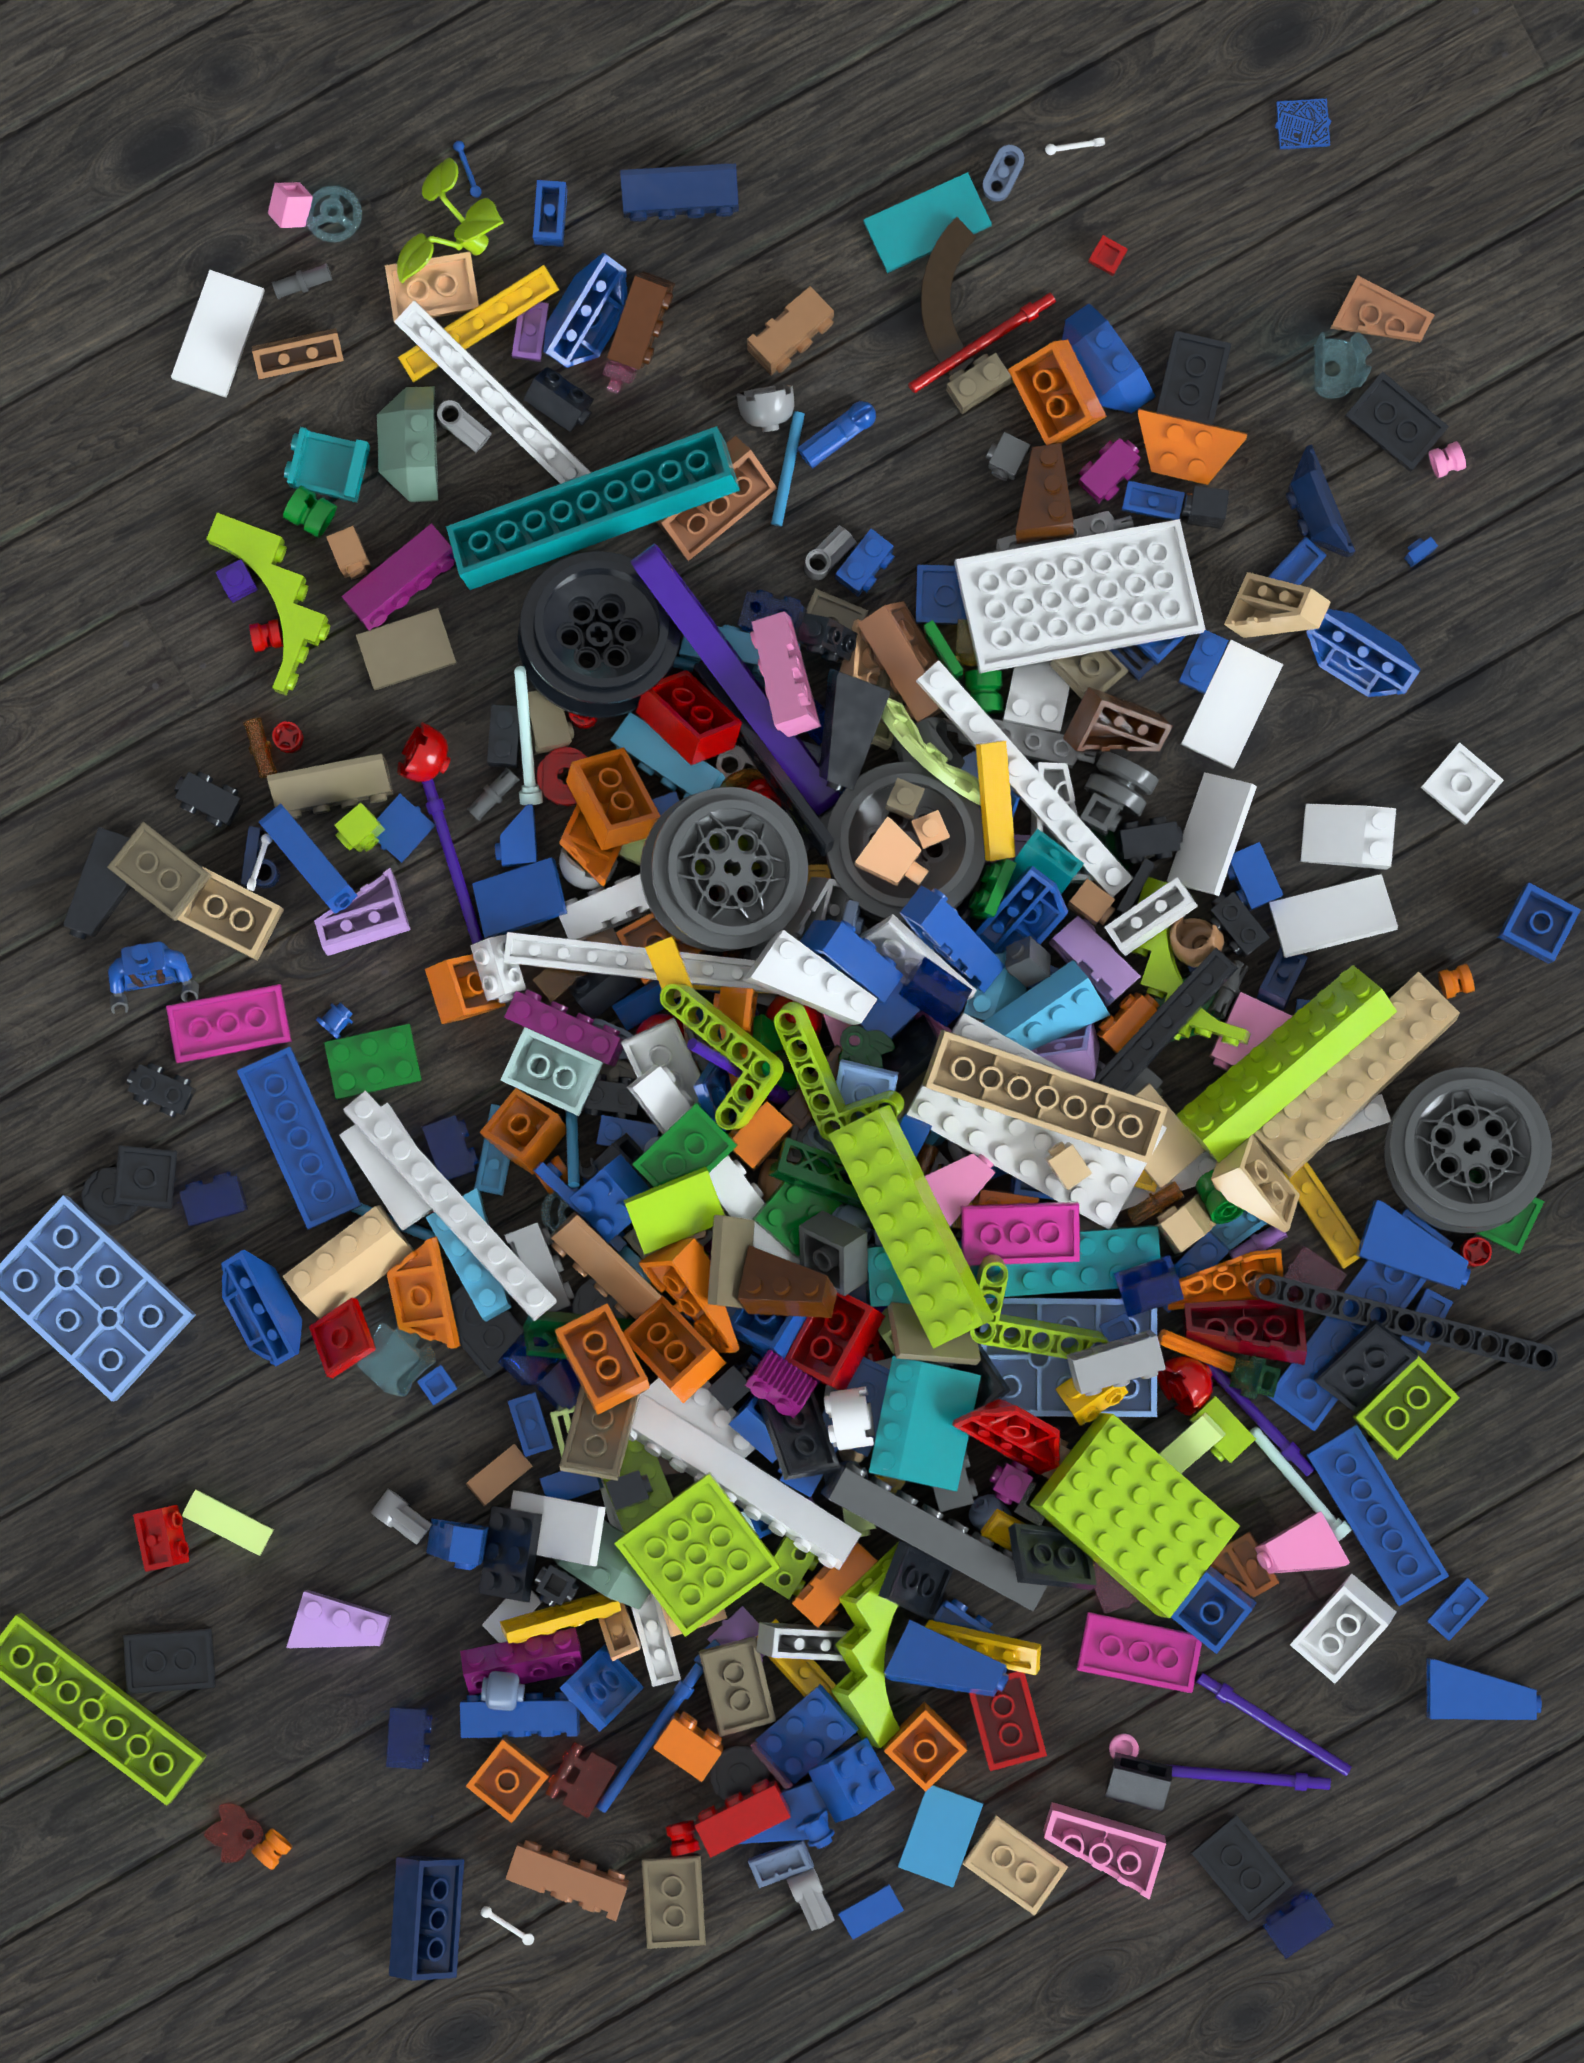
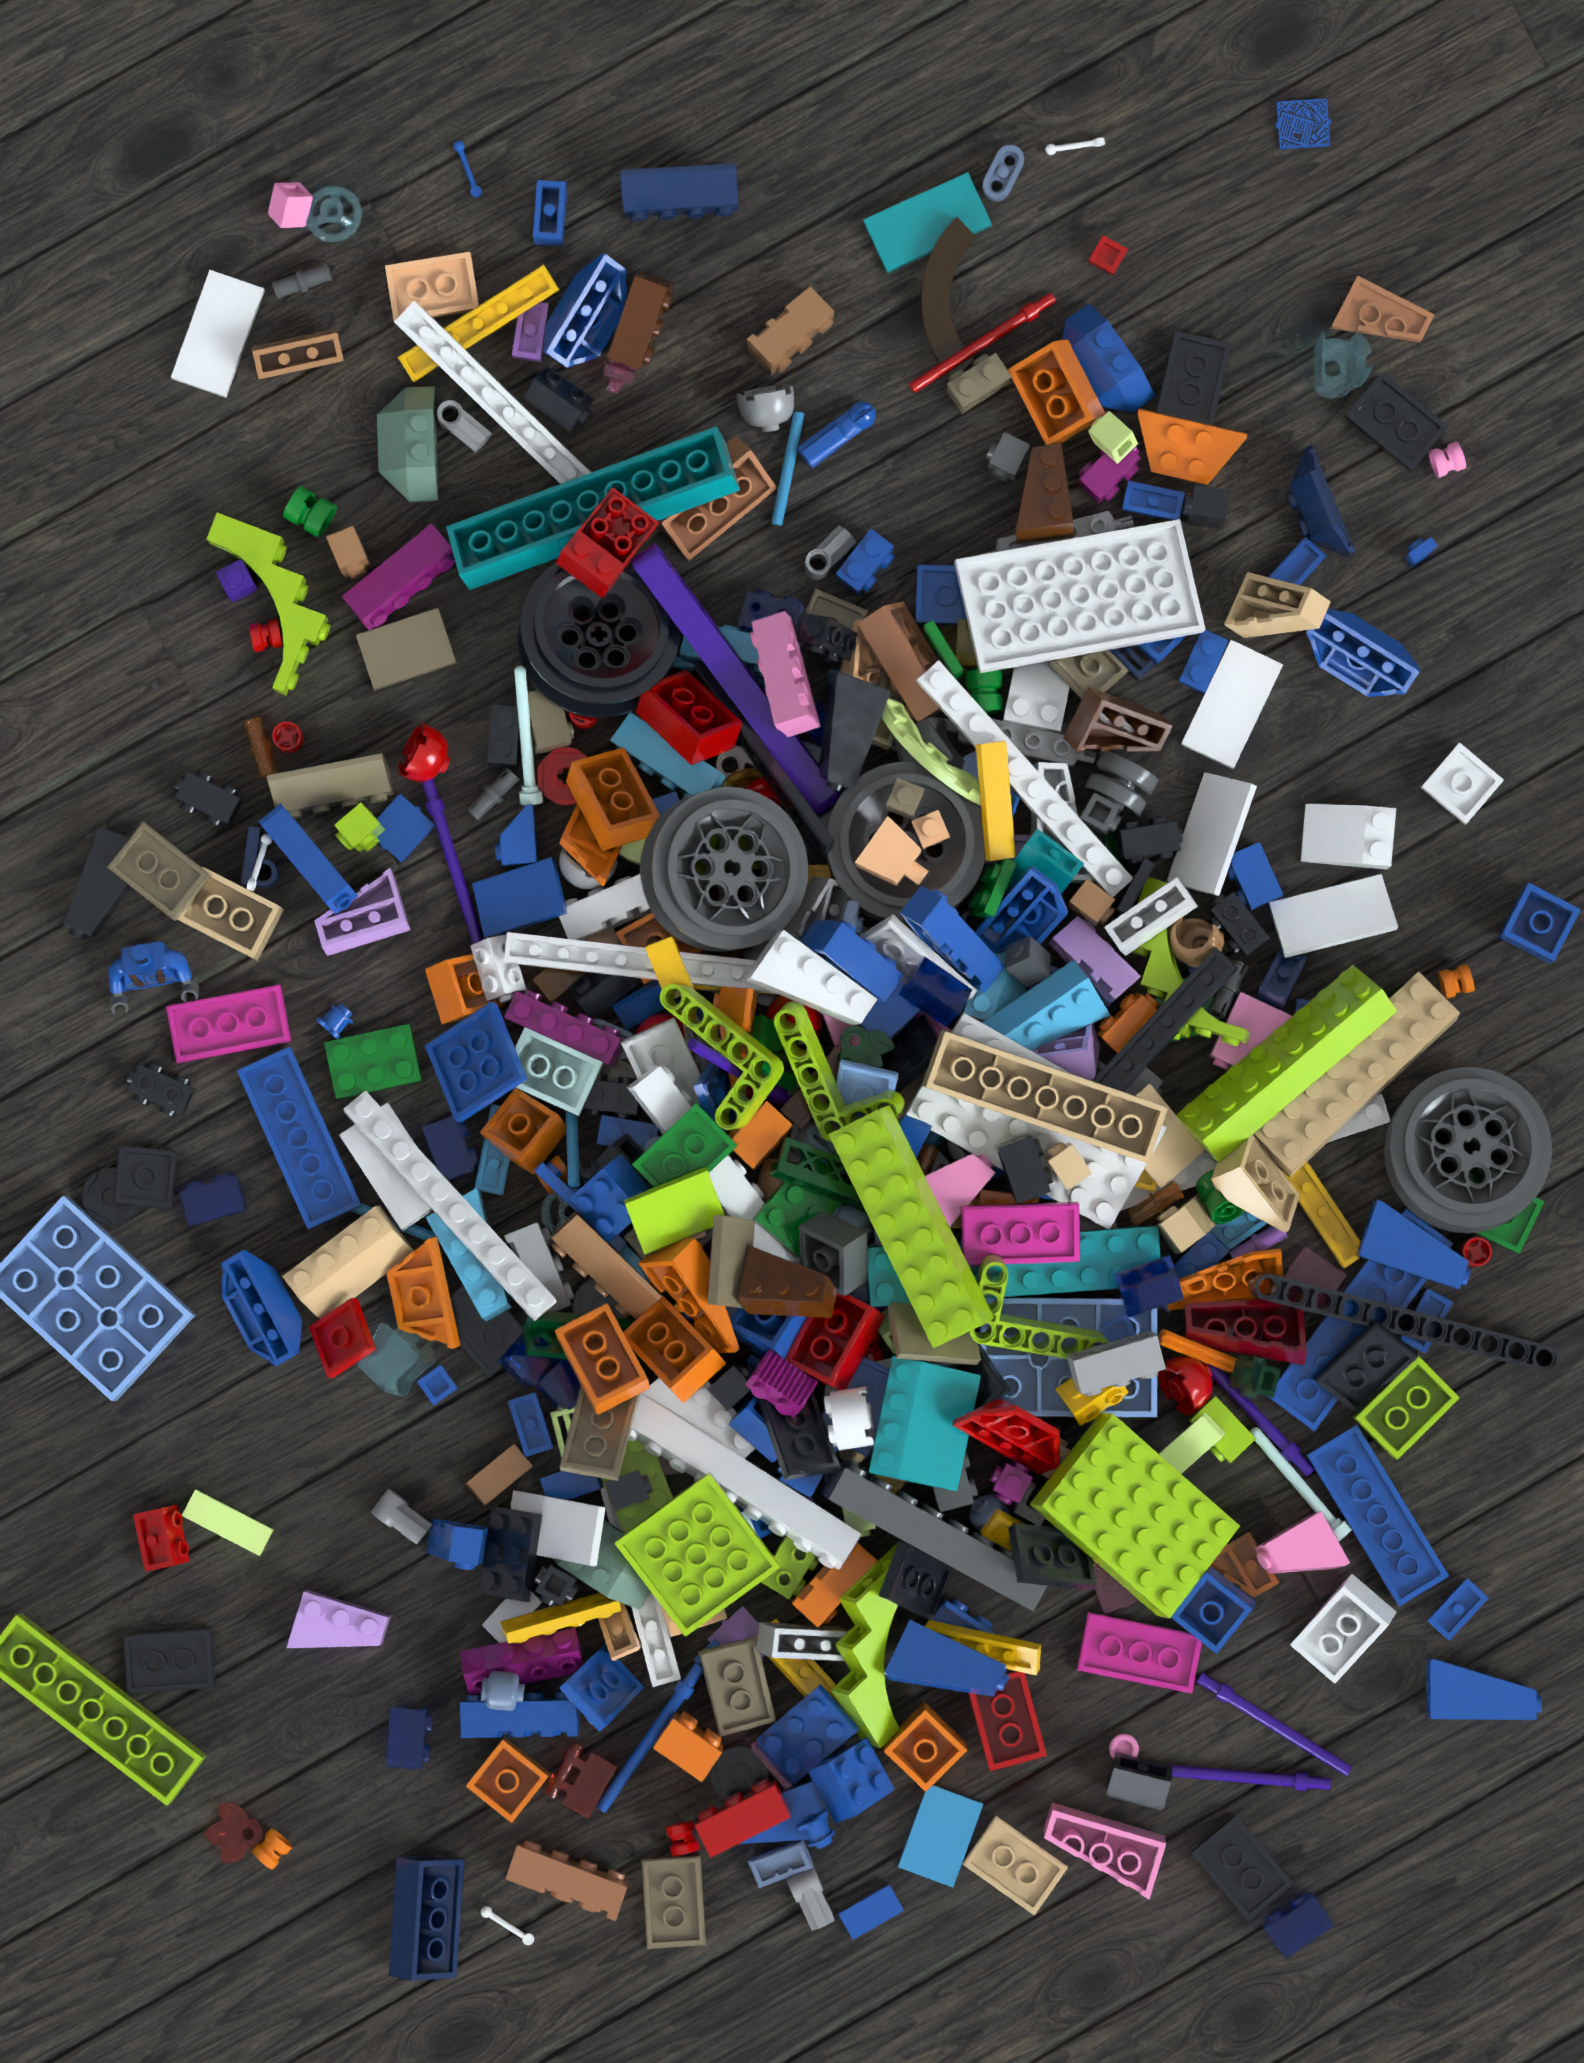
(327, 464): teal panel -> none
(470, 234): lime plant -> none
(476, 1062): none -> blue plate
(607, 542): none -> red slope
(1023, 1168): none -> black brick
(1112, 436): none -> yellowish green brick

